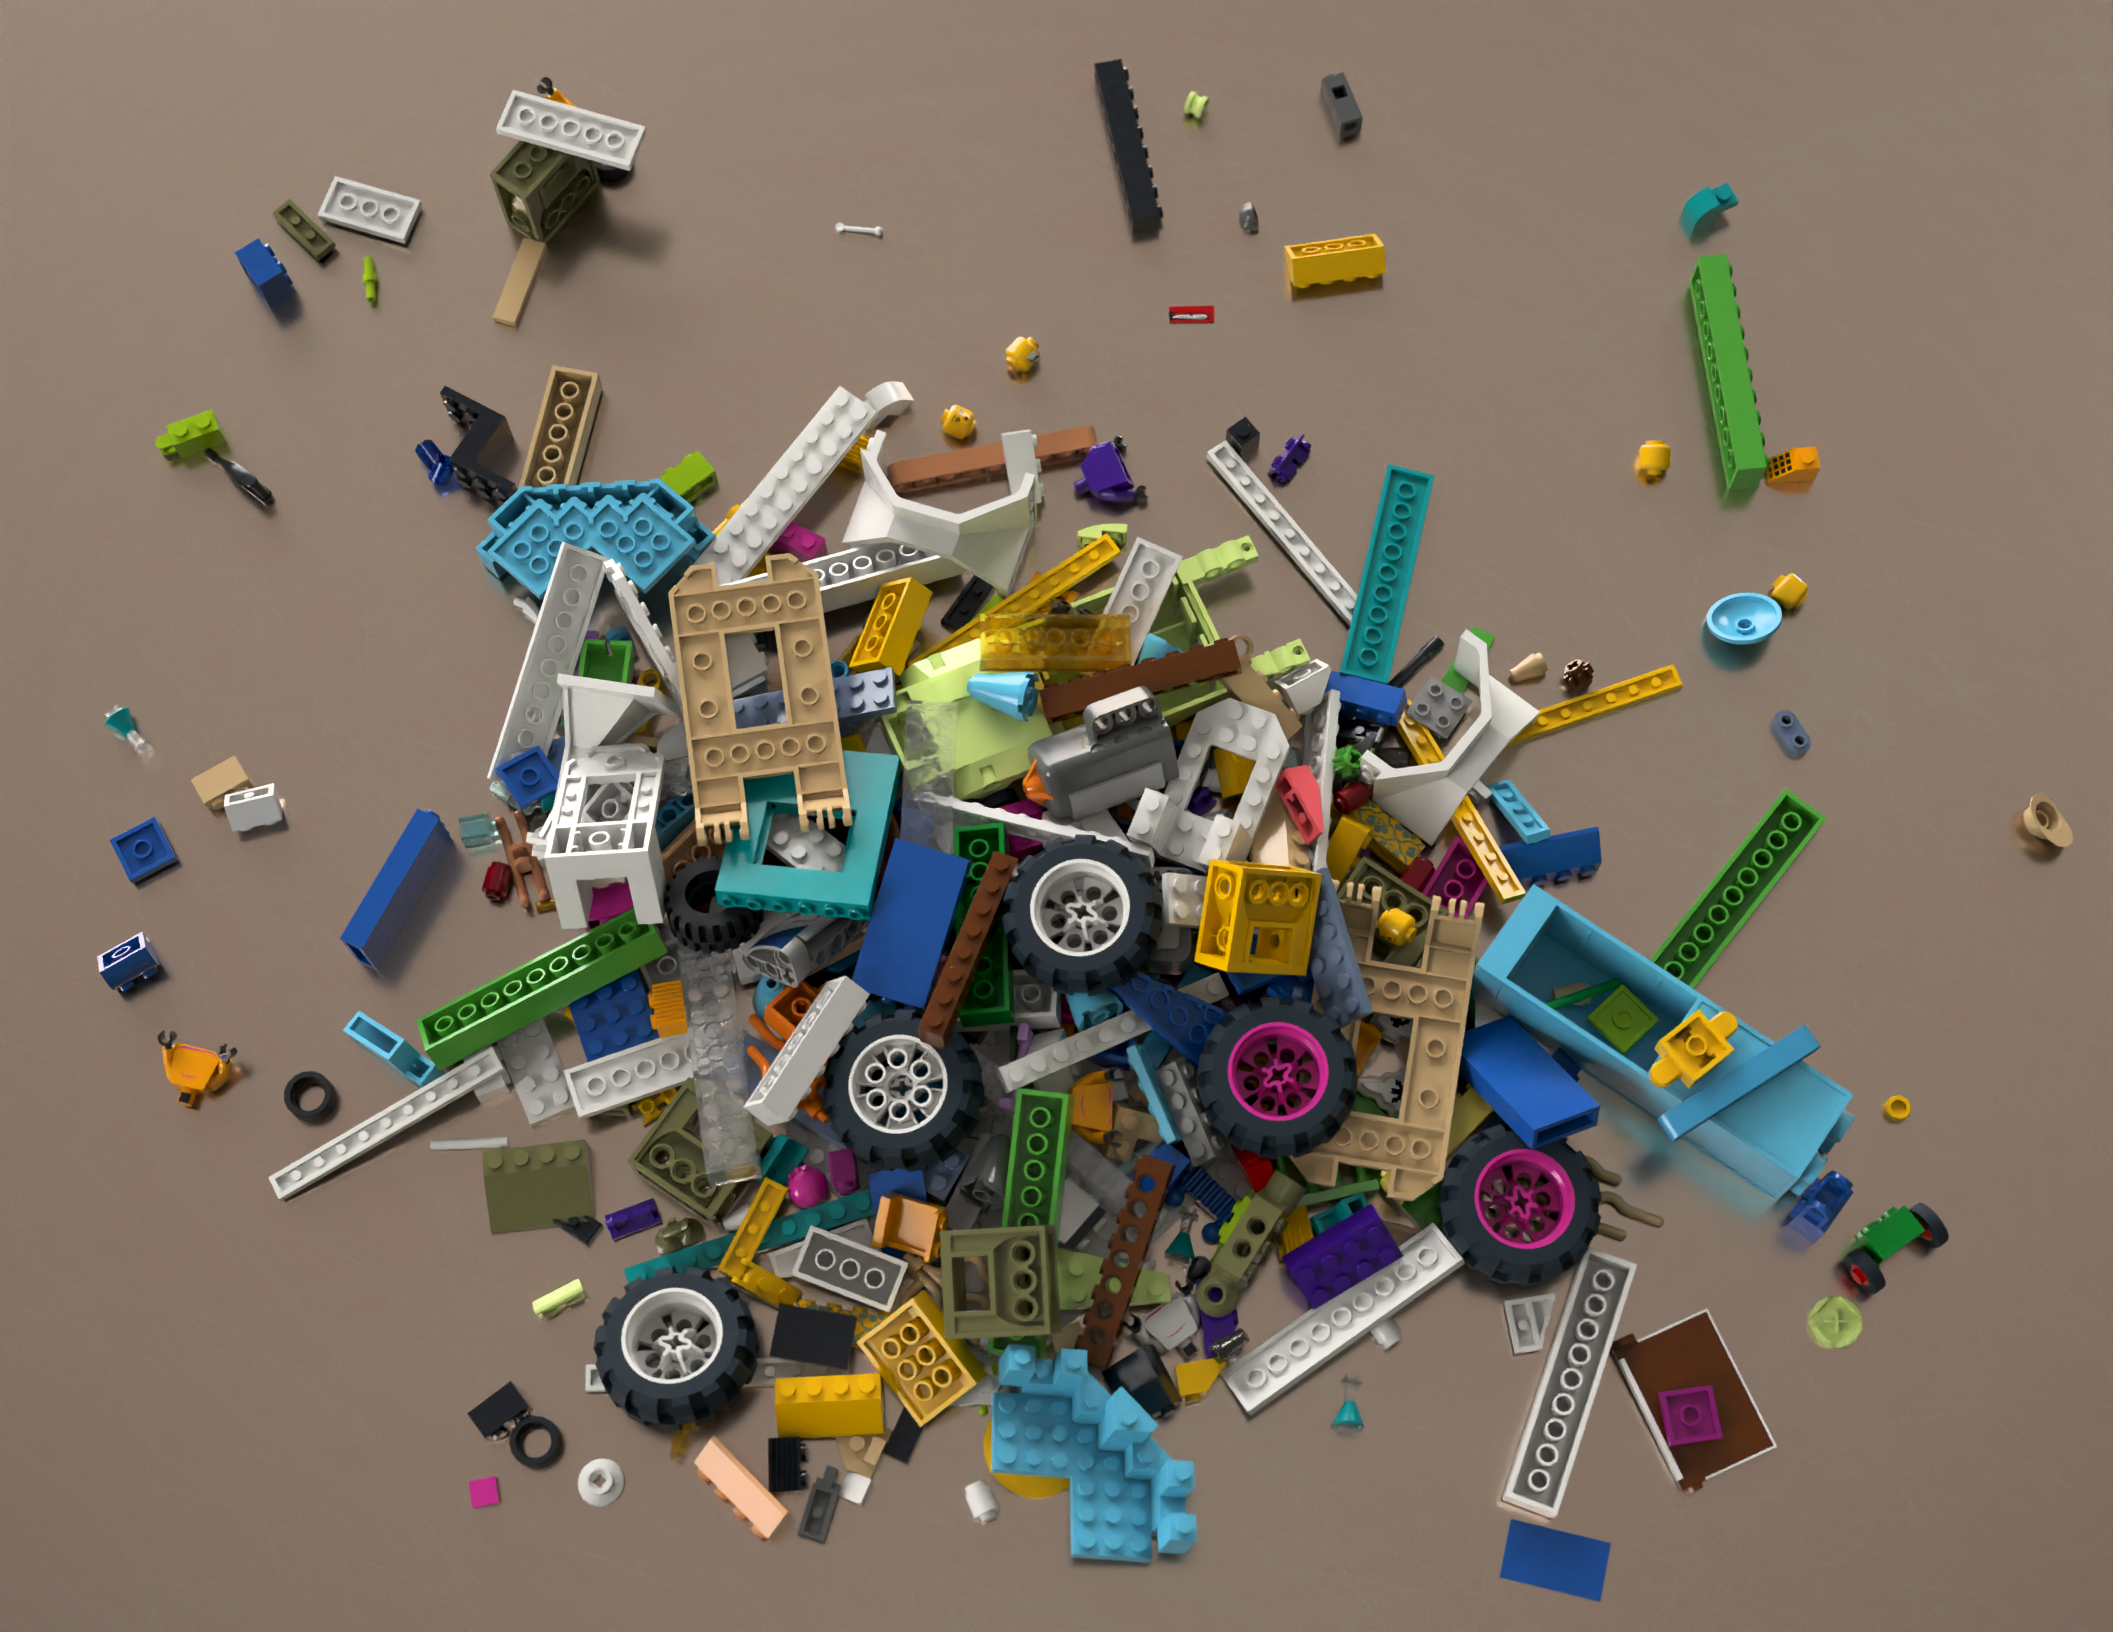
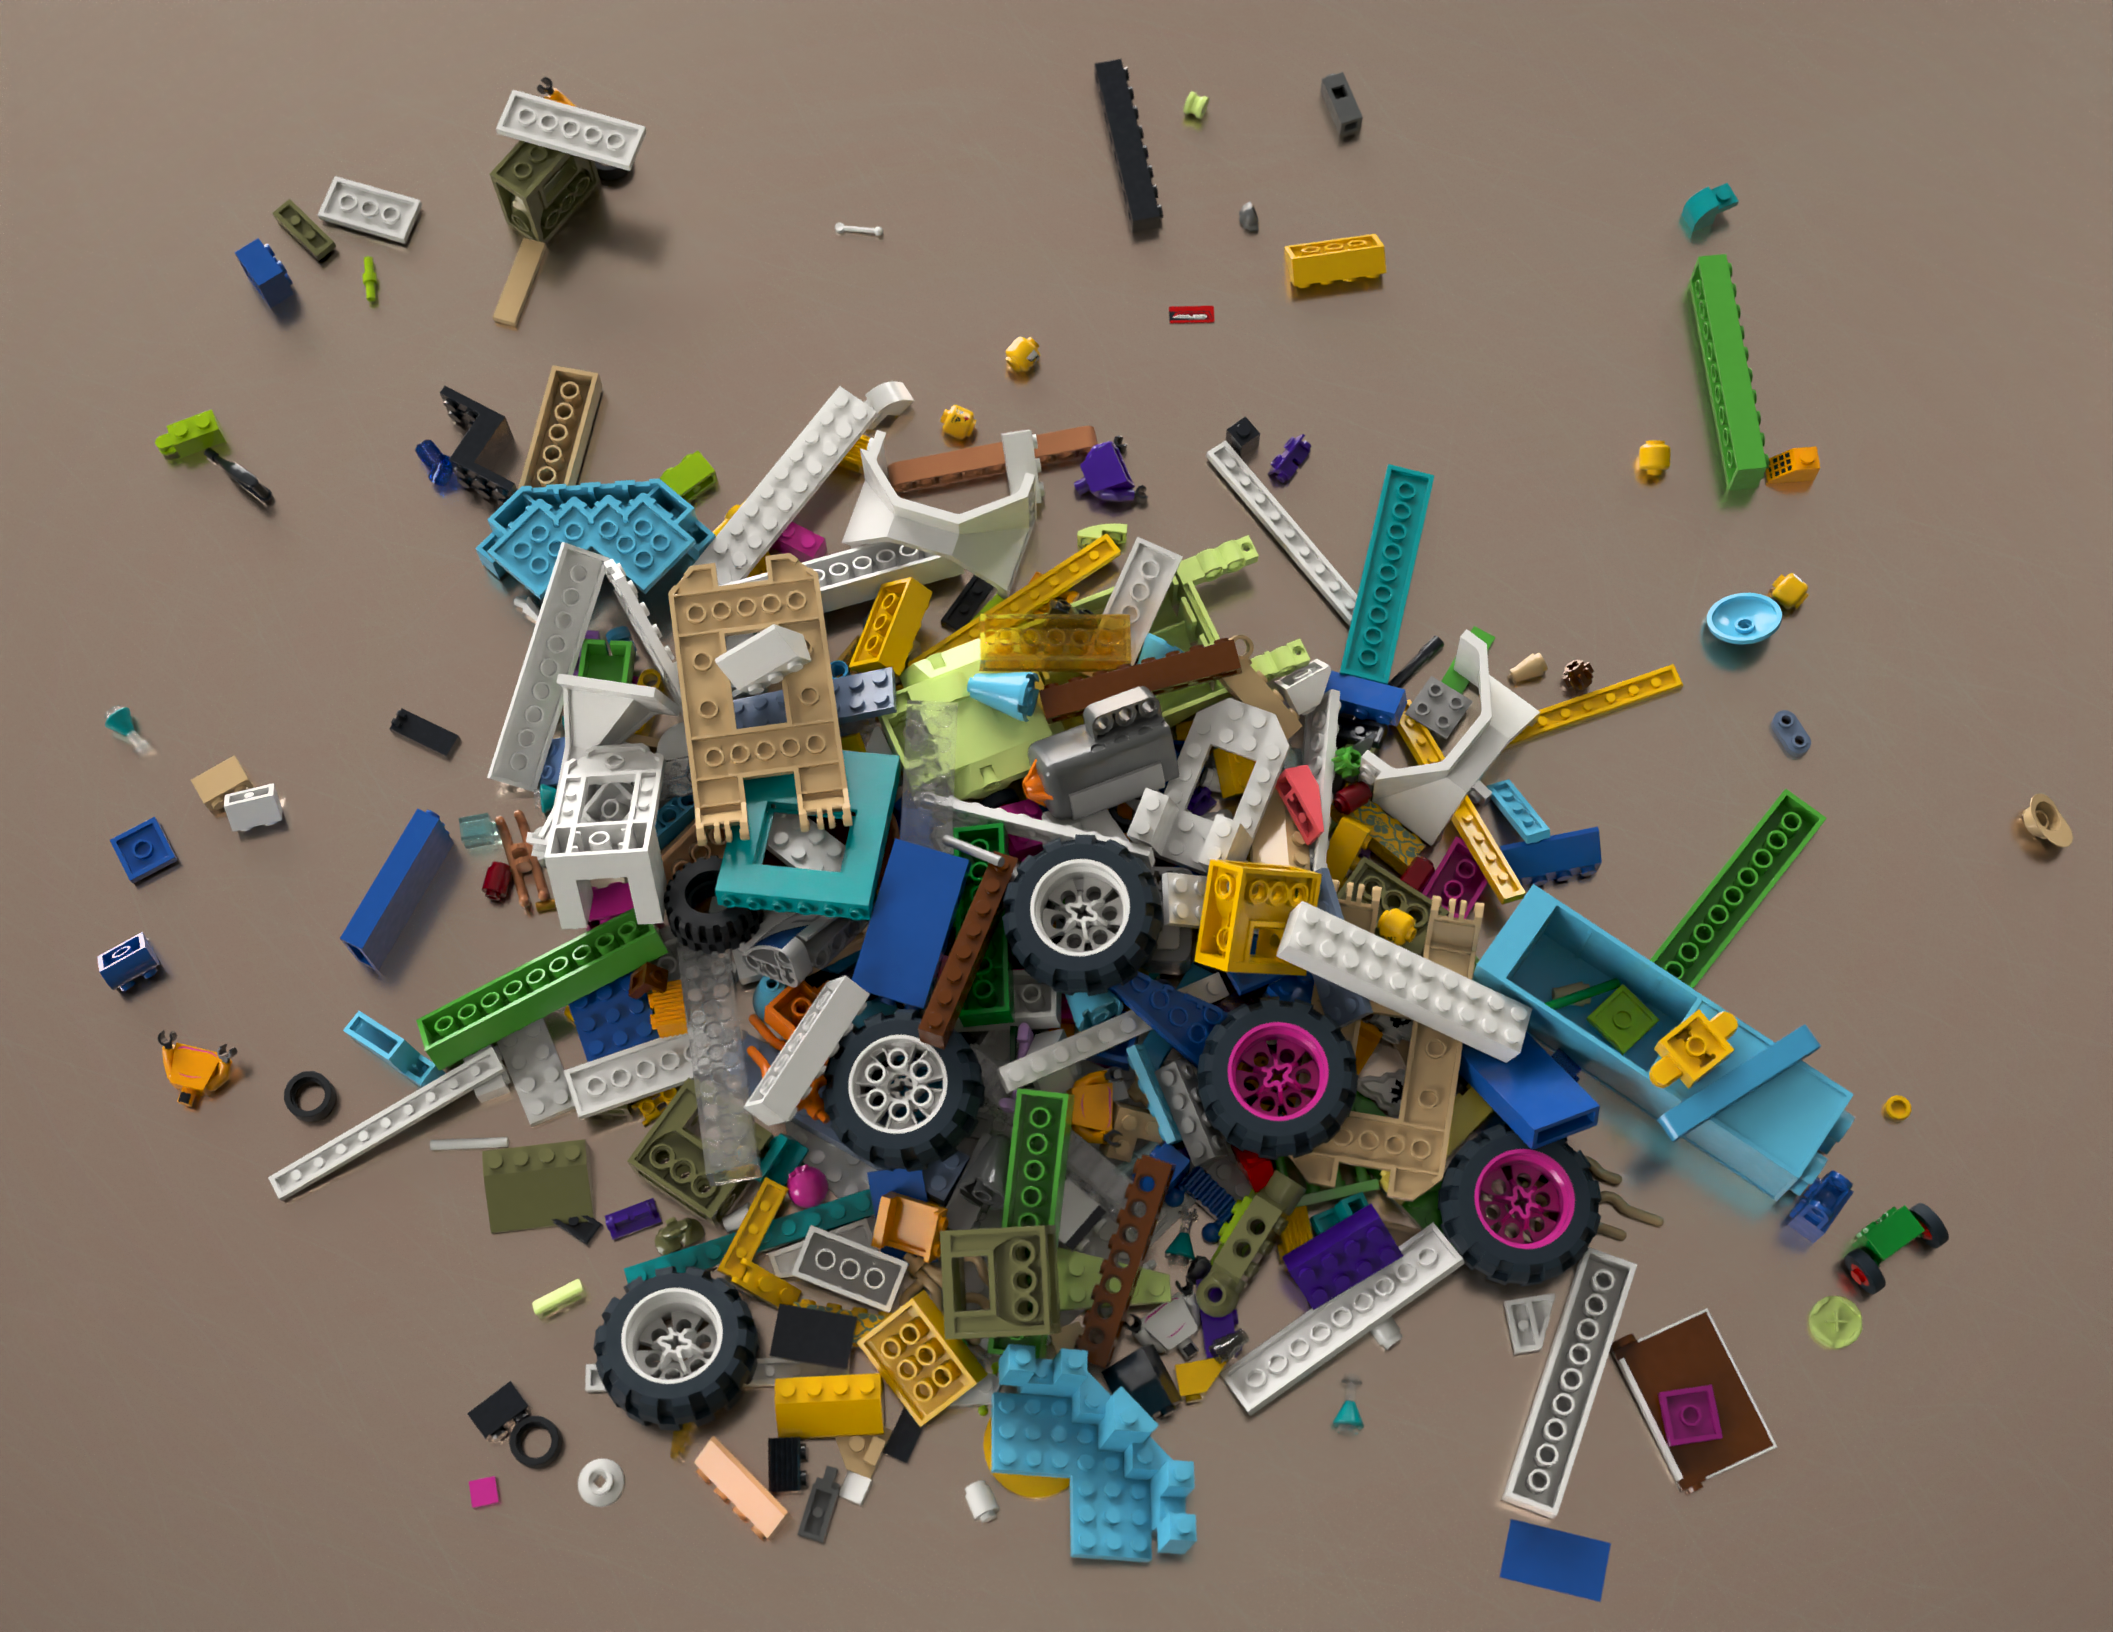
(424, 733): none -> black hinge
(502, 792): light aqua axle -> none
(528, 777): blue plate -> none
(647, 978): none -> reddish brown bracket
(764, 659): none -> white slope
(844, 1172): magenta brick -> none
(973, 850): none -> light grey bar
(1394, 756): clear smoke cone -> none
(1404, 982): none -> white brick

